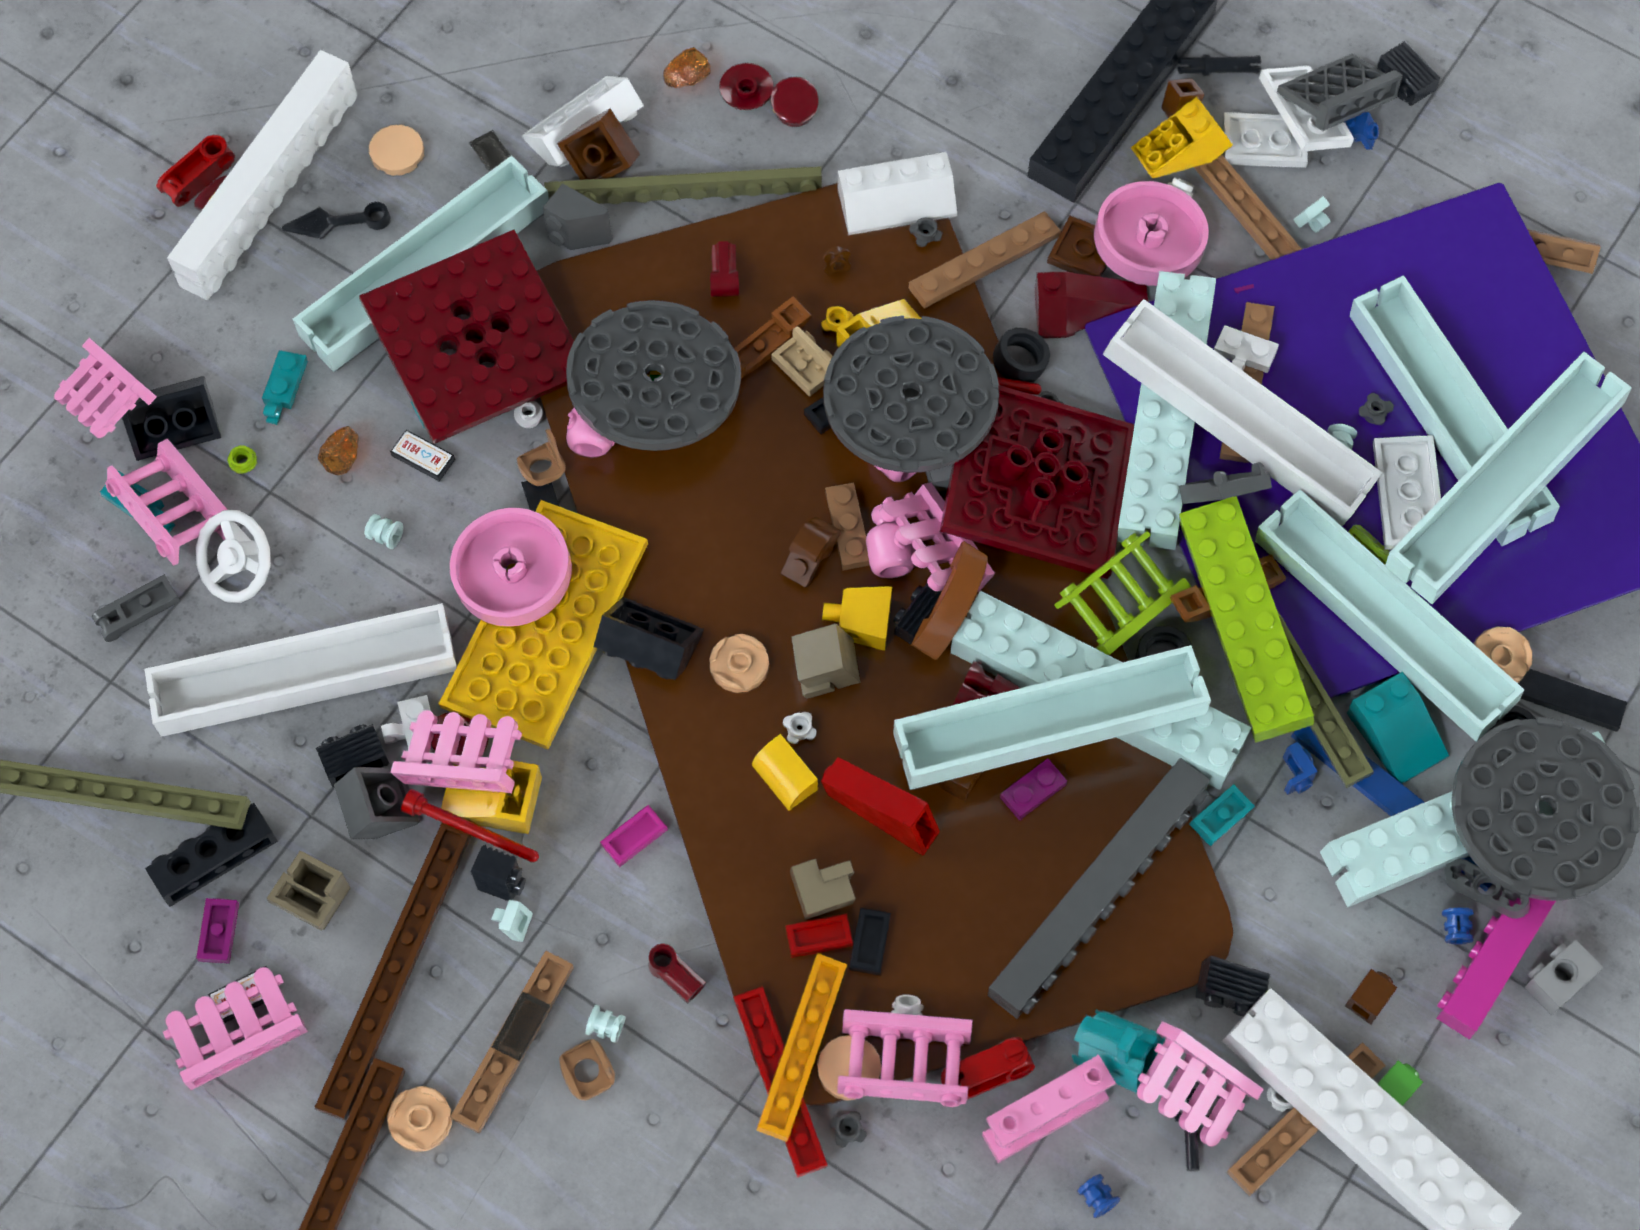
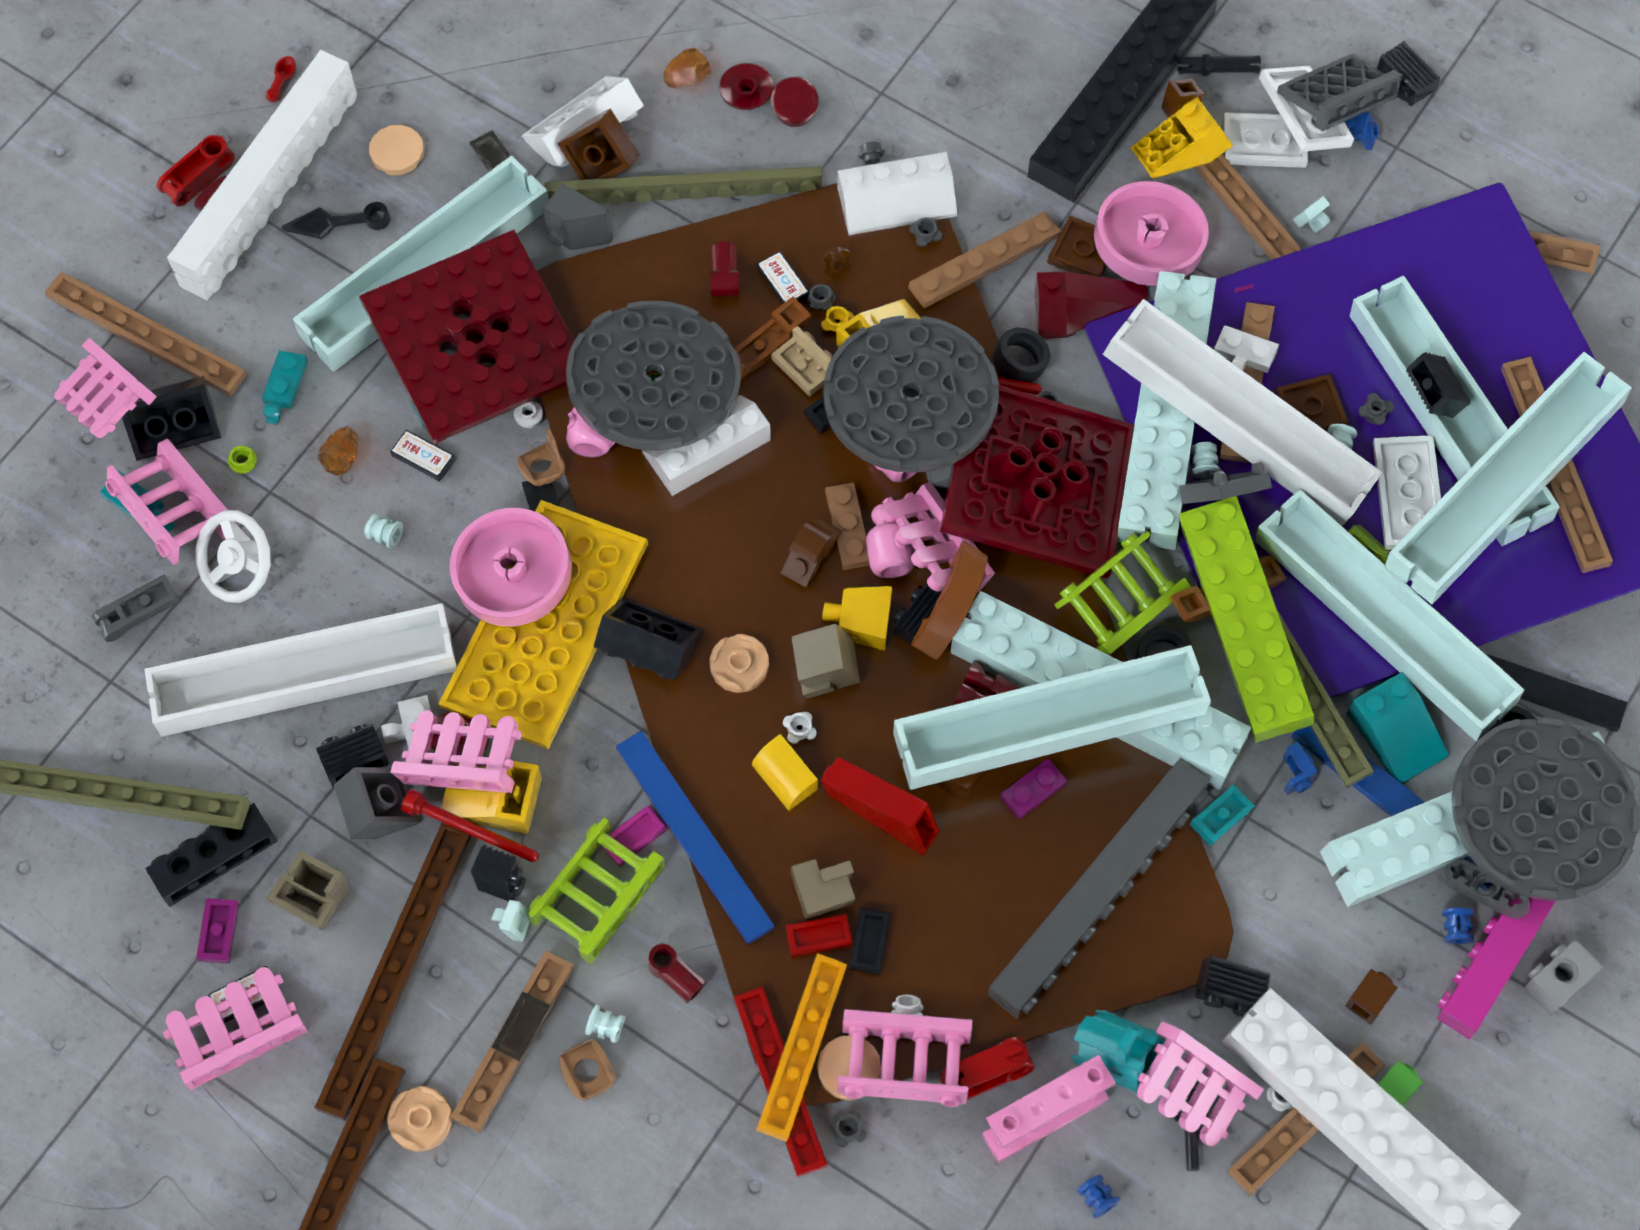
(145, 334): none -> medium nougat plate
(283, 72): none -> red piece
(609, 917): none -> lime fence
(695, 838): none -> blue tile
(737, 436): none -> white slope
(782, 278): none -> tile
(819, 292): none -> dark grey plate
(871, 152): none -> dark grey plate
(1182, 185): white plate -> none
(1204, 460): none -> light aqua bush
(1316, 400): none -> reddish brown tile
(1437, 385): none -> black brick
(1507, 650): light nougat tile -> none
(1566, 486): none -> medium nougat plate

